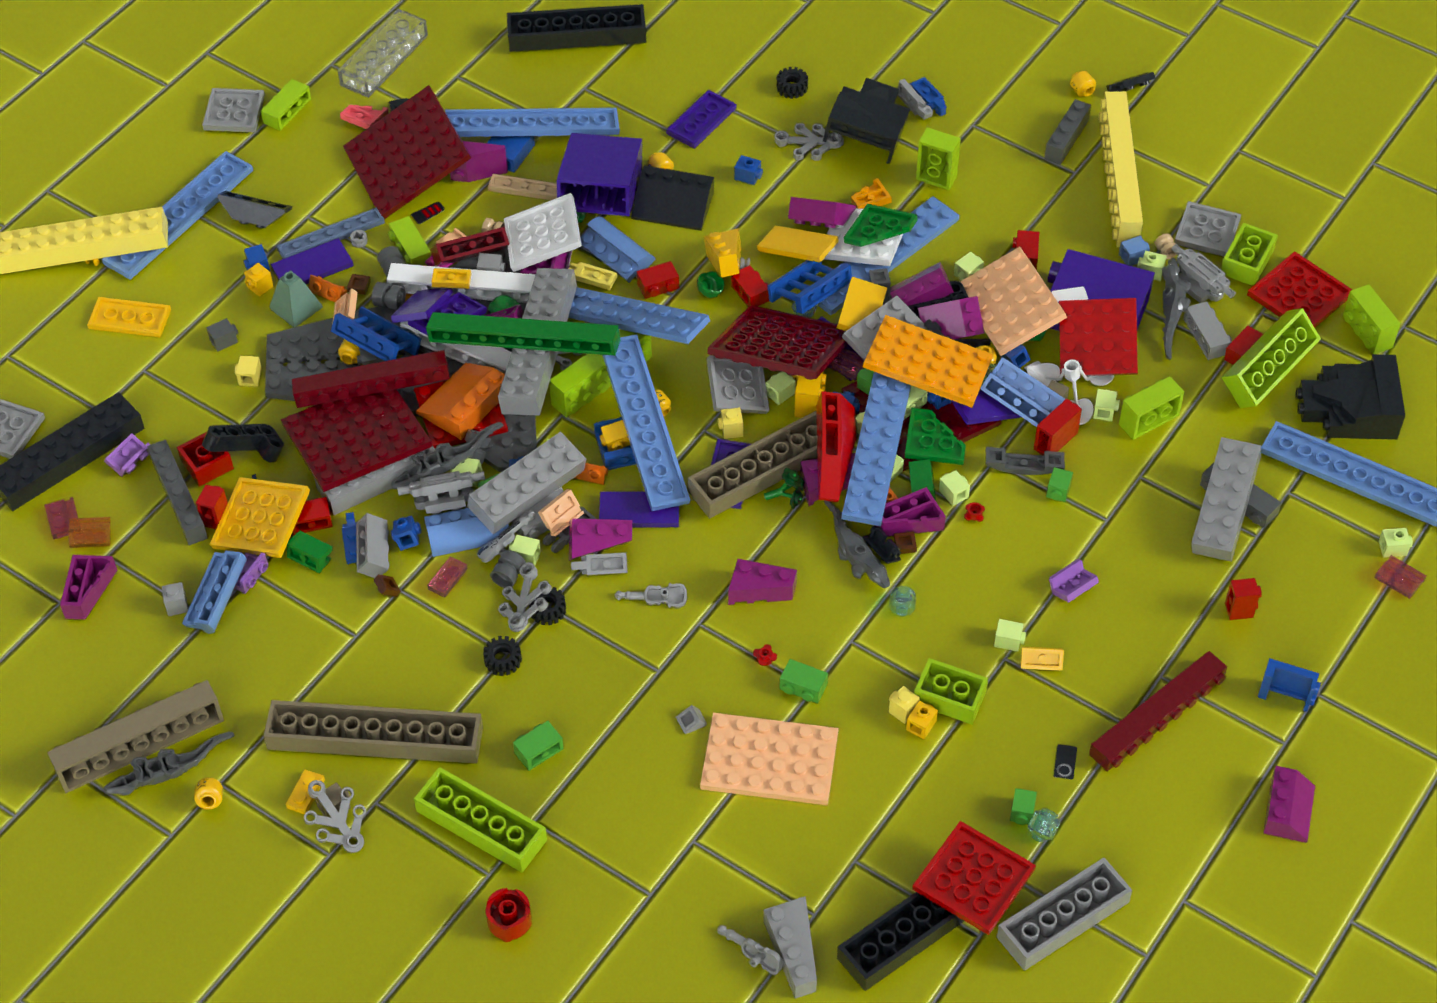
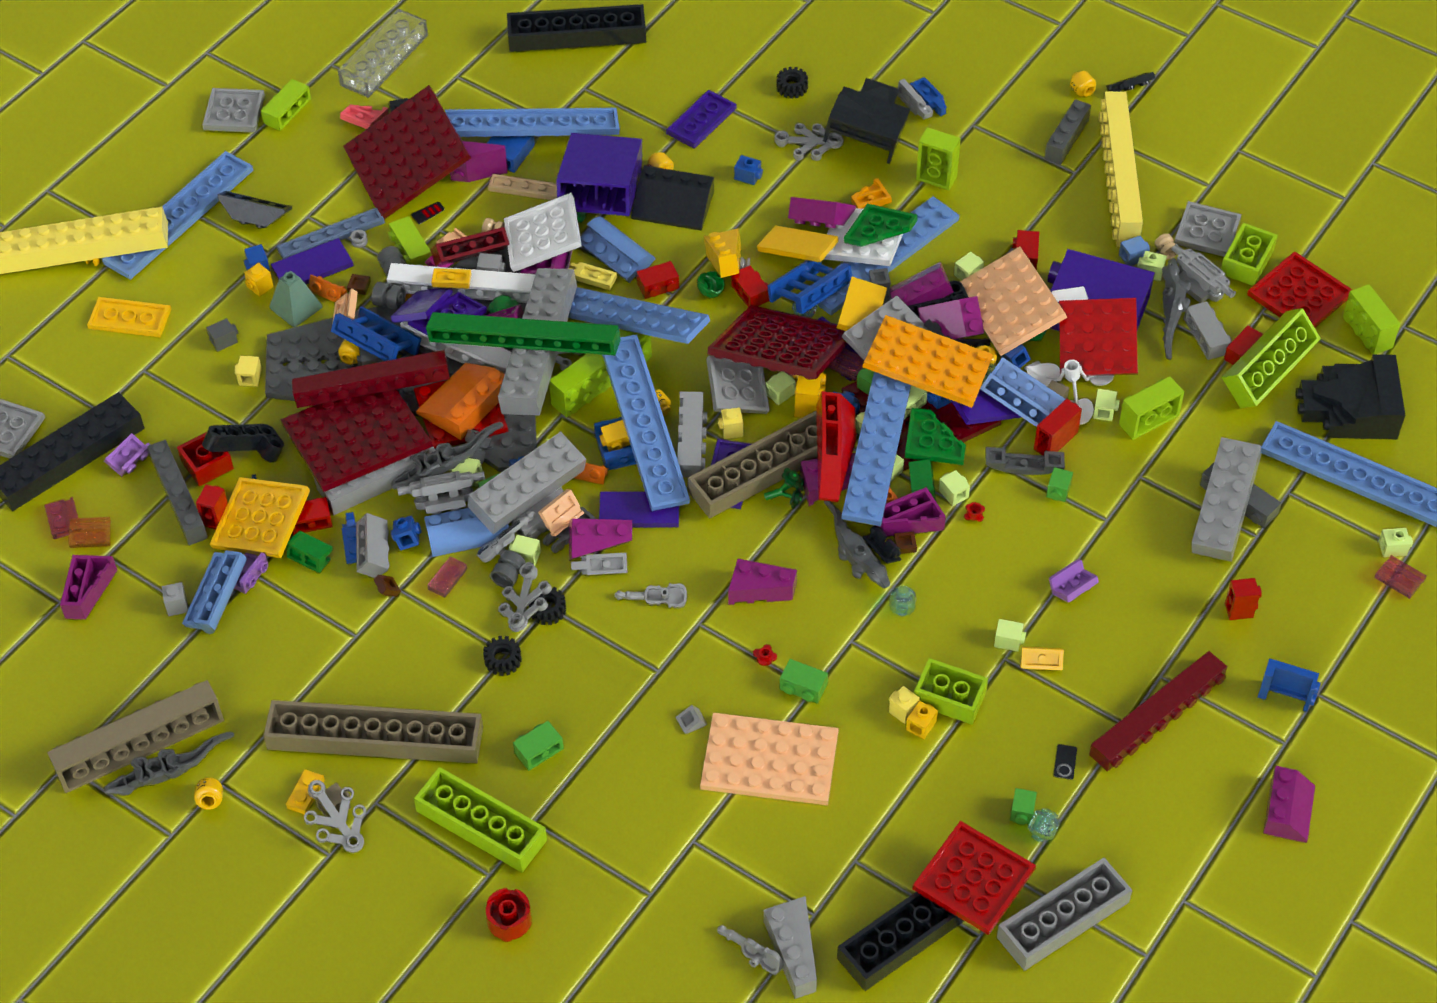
(691, 433): none -> light grey wedge

